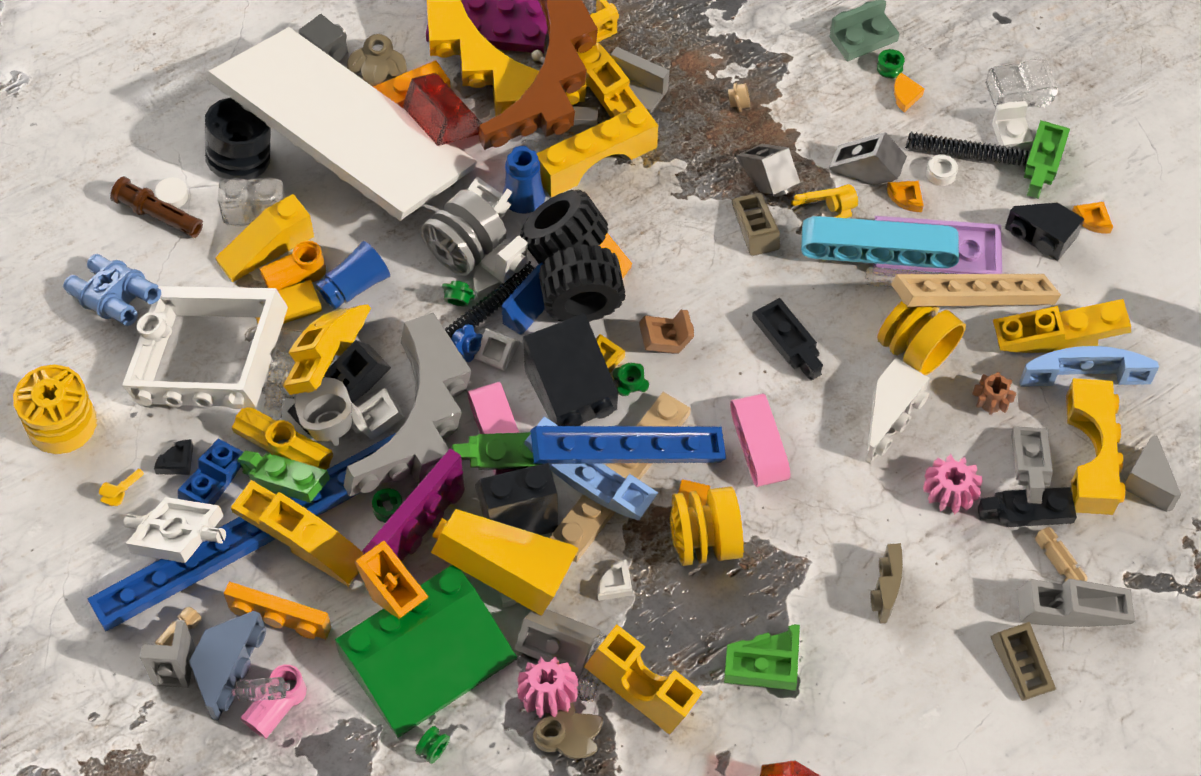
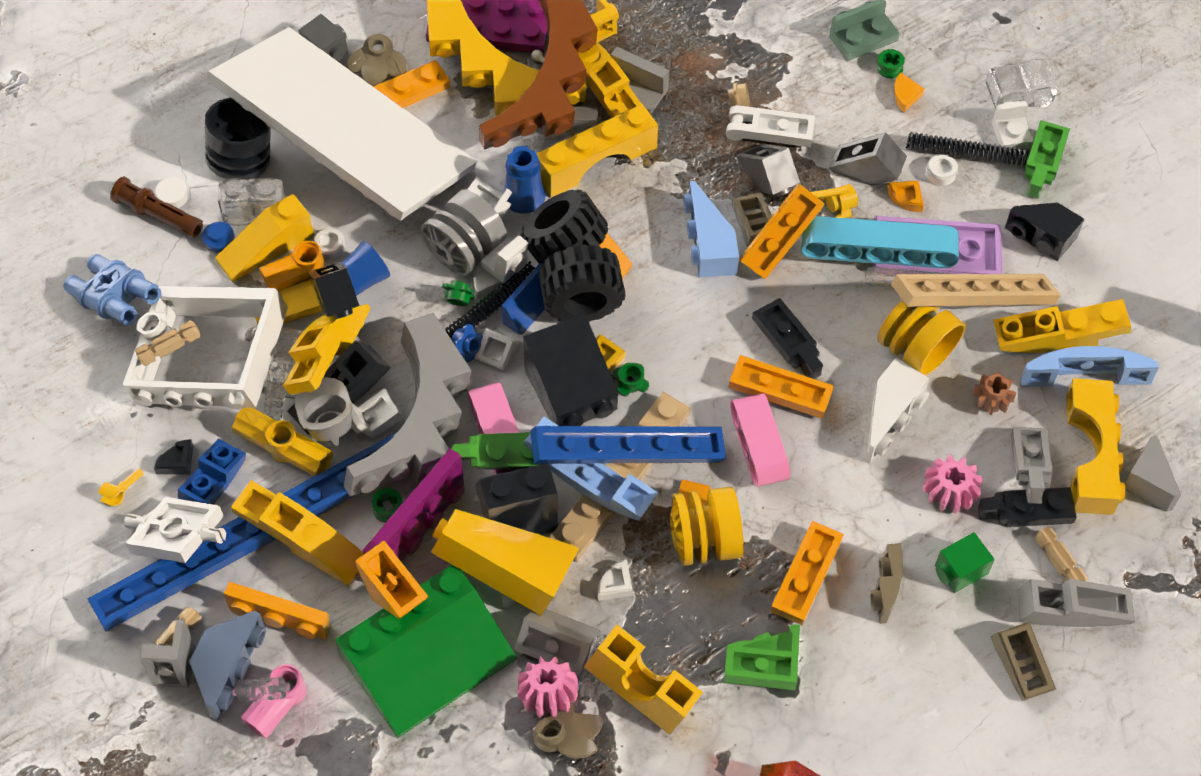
(55, 409): yellow wheel -> none
(167, 343): none -> tan axle
(217, 236): none -> blue plate
(284, 475): bright green hinge -> none
(331, 243): none -> white tile
(334, 290): none -> black brick
(432, 744): green bush -> none
(439, 110): clear red slope -> none
(667, 334): medium nougat bracket -> none
(713, 236): none -> light blue slope
(770, 126): none -> white plate
(781, 231): none -> light orange plate
(781, 386): none -> light orange plate
(807, 573): none -> light orange plate
(963, 562): none -> green brick
(1095, 217): light orange tile -> none

